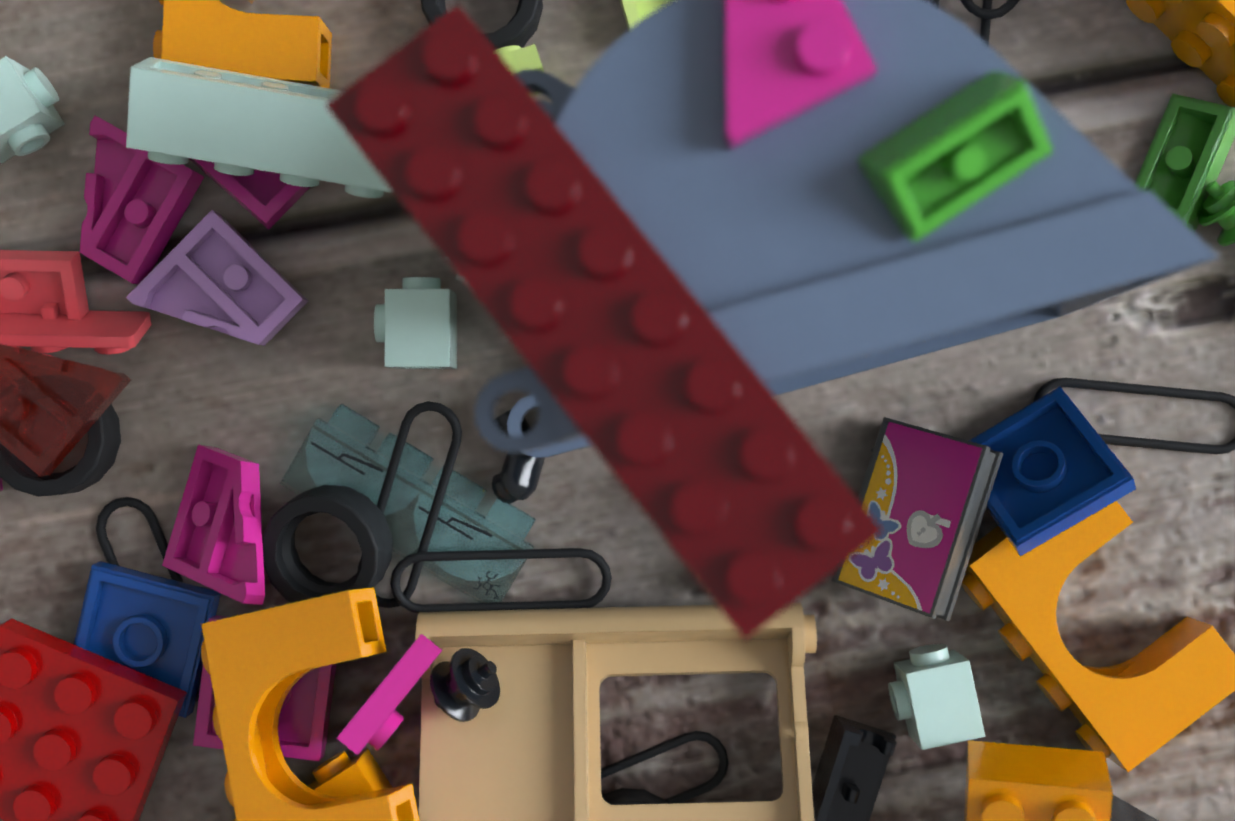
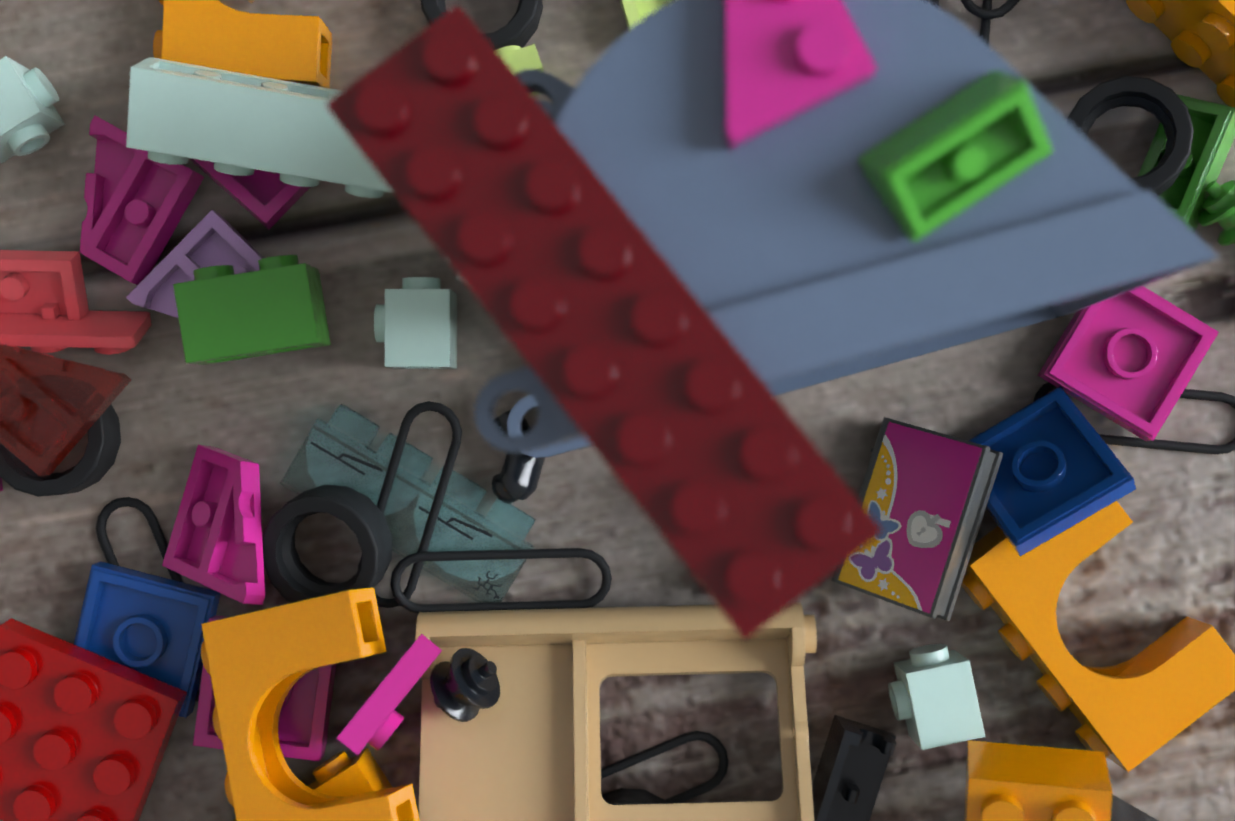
(251, 312): none -> bright green brick
(1129, 359): none -> dark pink plate
(1155, 99): none -> black tyre

